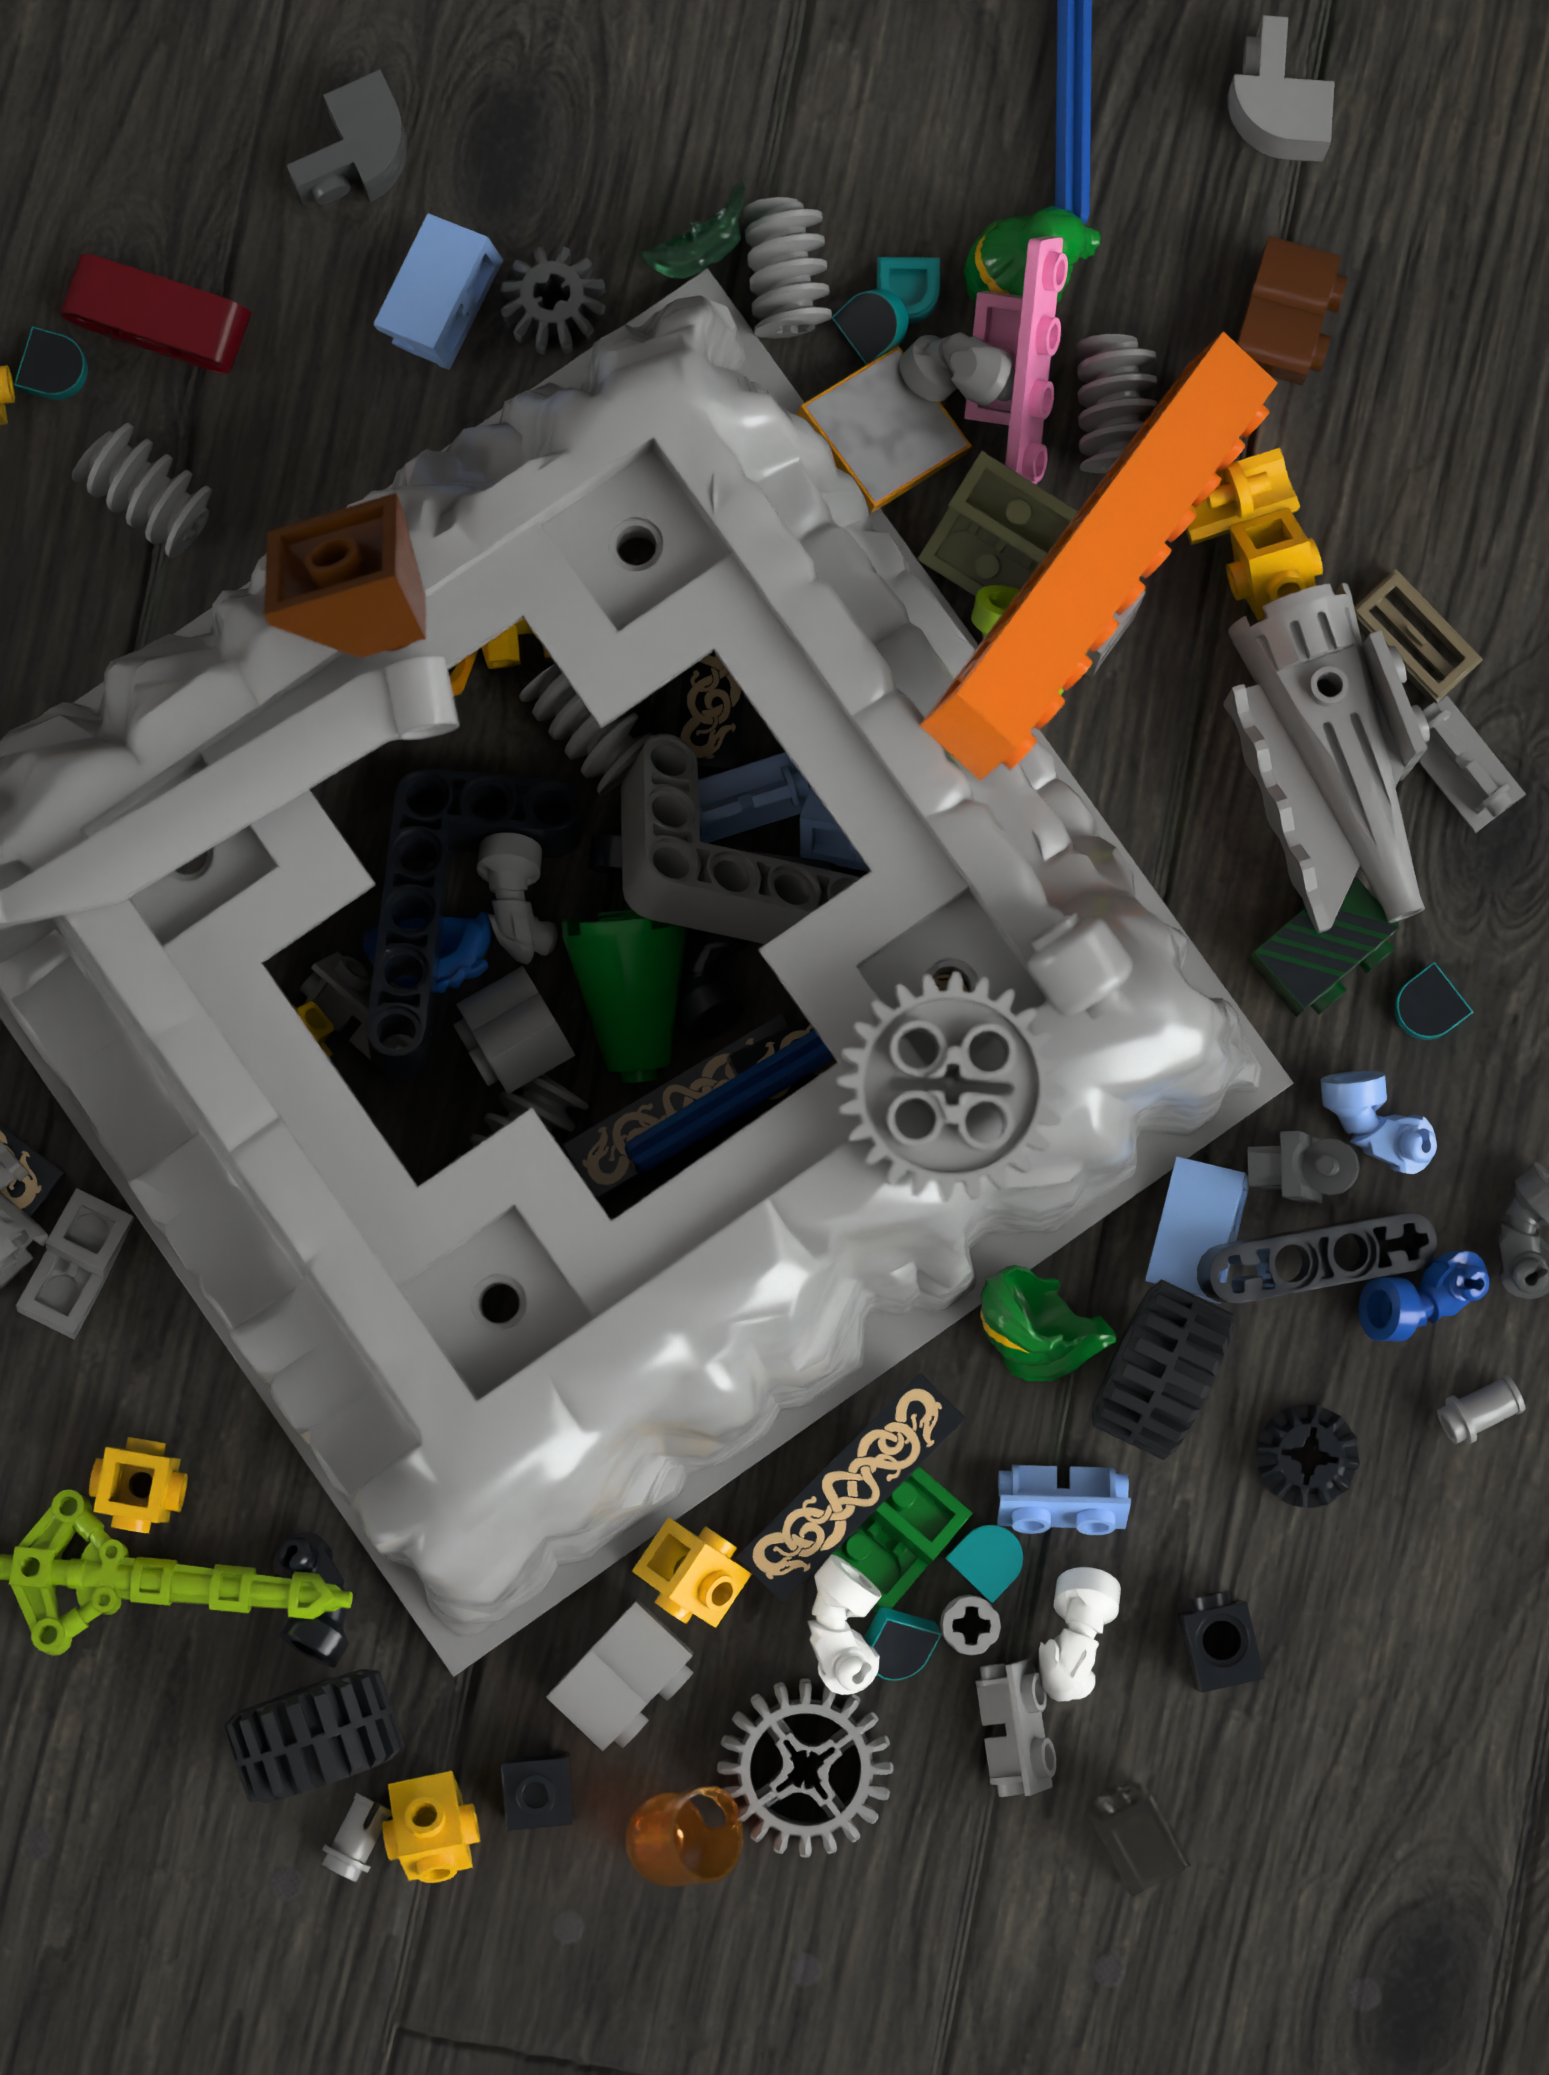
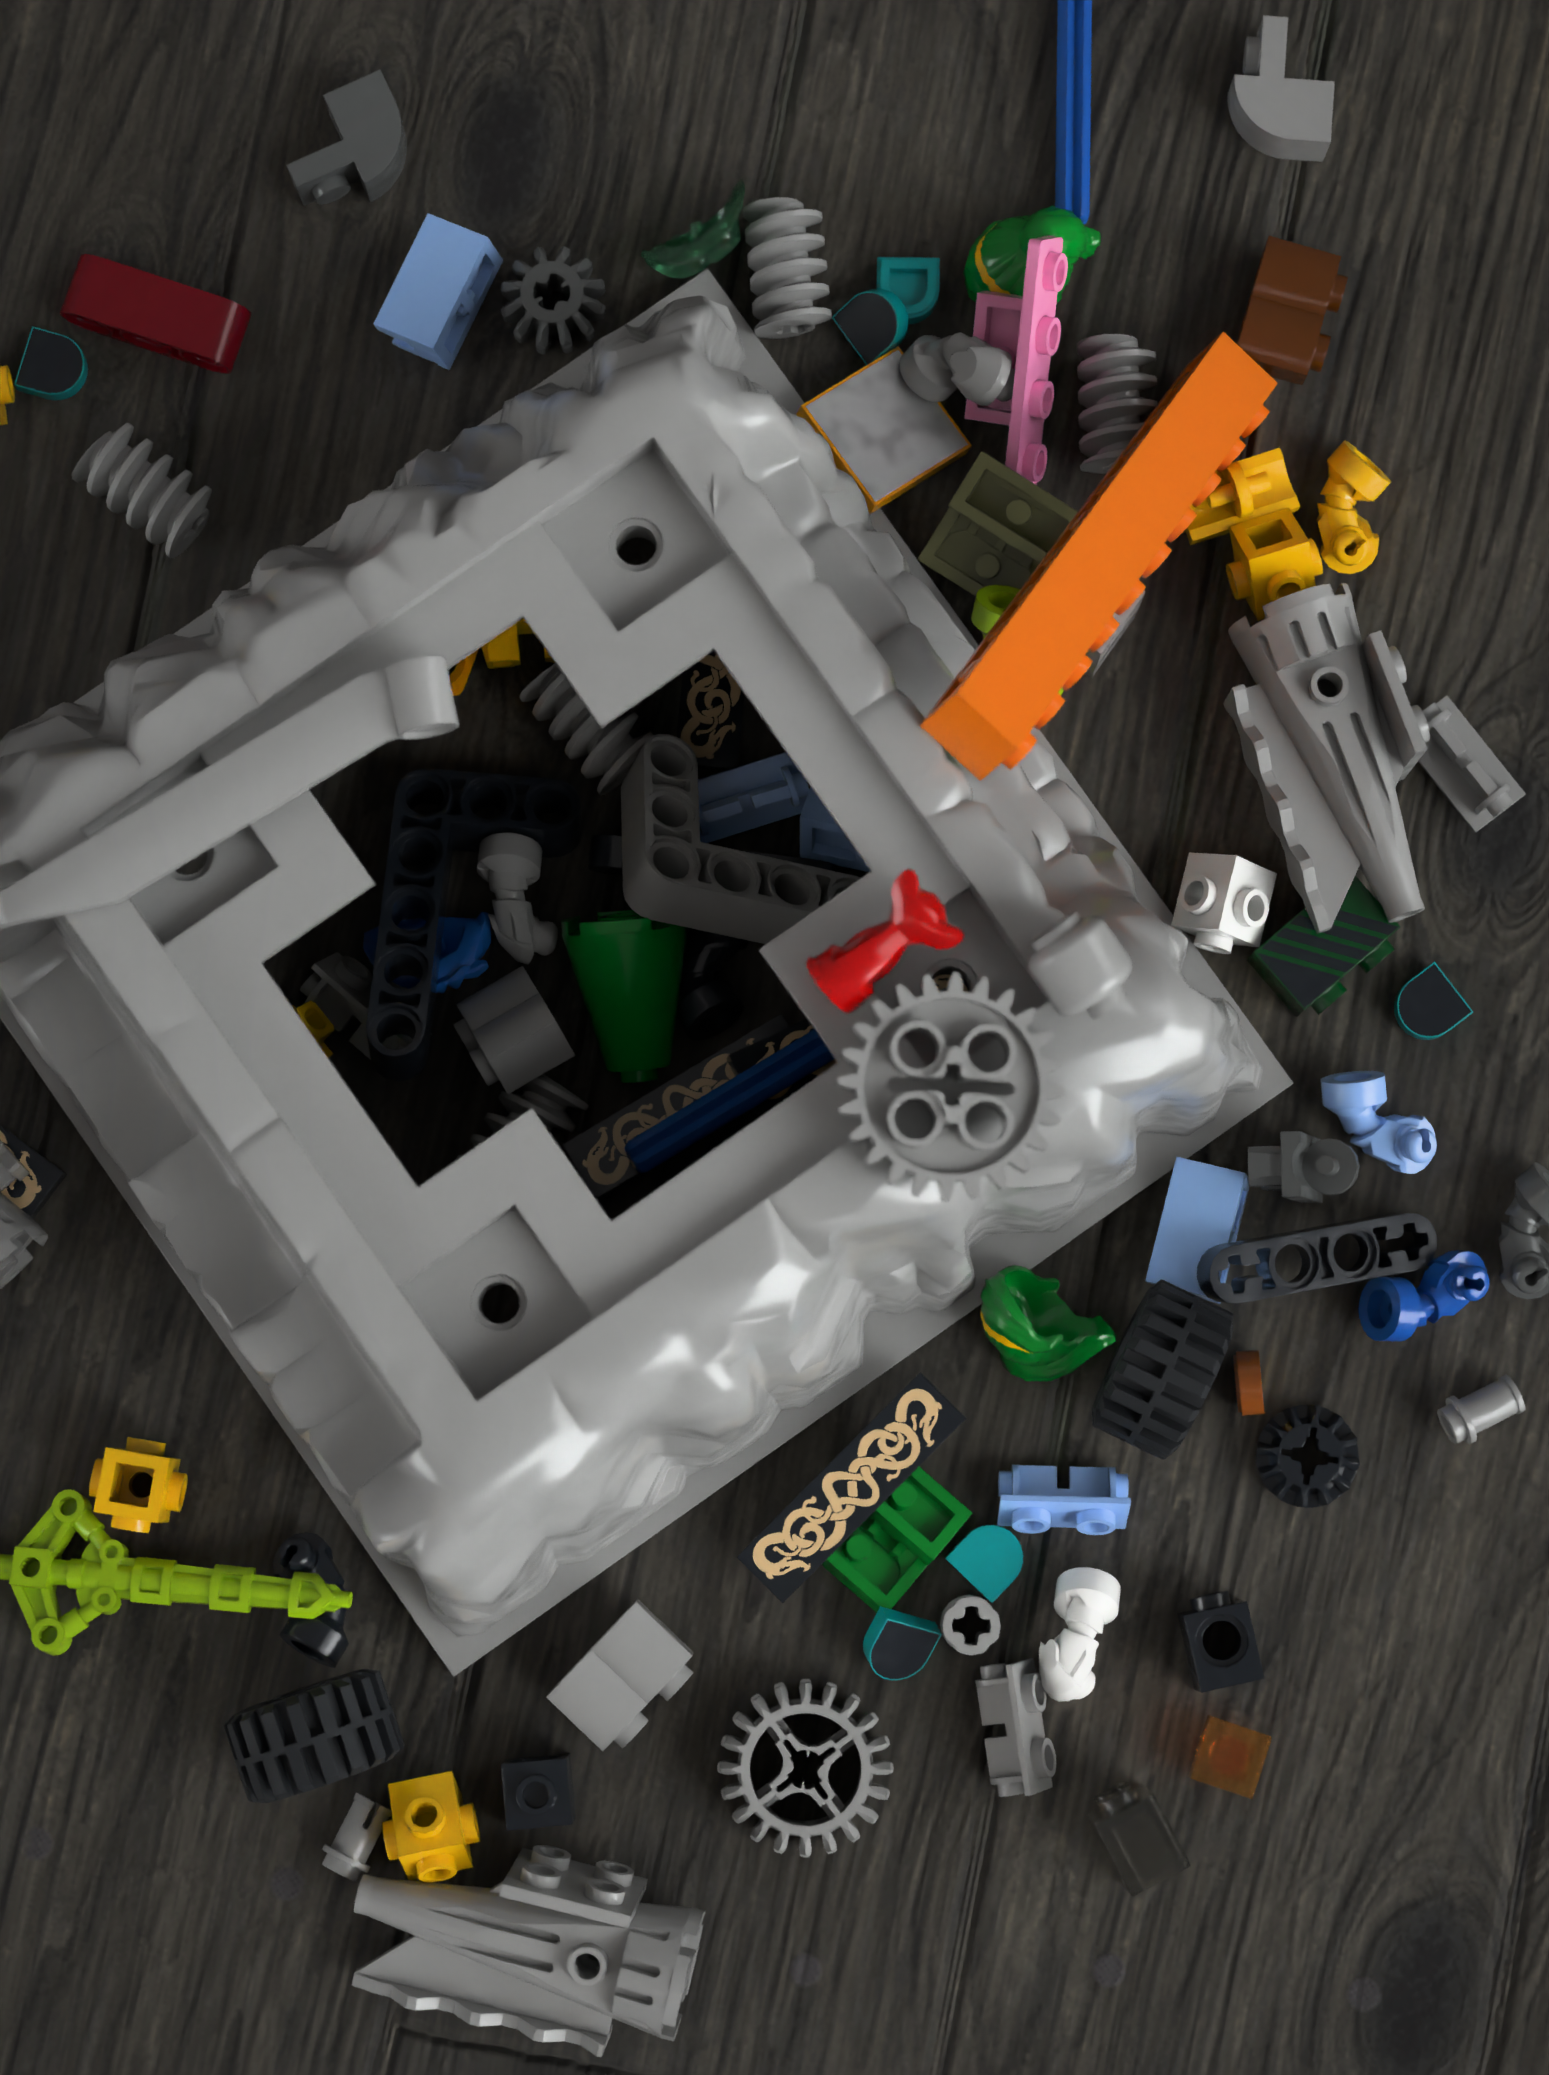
(75, 1263): light grey slope -> none
(347, 579): reddish brown slope -> none
(540, 1952): none -> light grey piece
(675, 1845): clear orange helmet -> none
(703, 1578): yellow brick -> none
(842, 1653): white arm -> none
(915, 918): none -> red animal
(1223, 901): none -> white brick
(1230, 1756): none -> clear orange plate
(1248, 1382): none -> dark orange tile
(1345, 535): none -> yellow arm
(1434, 622): dark tan tile -> none

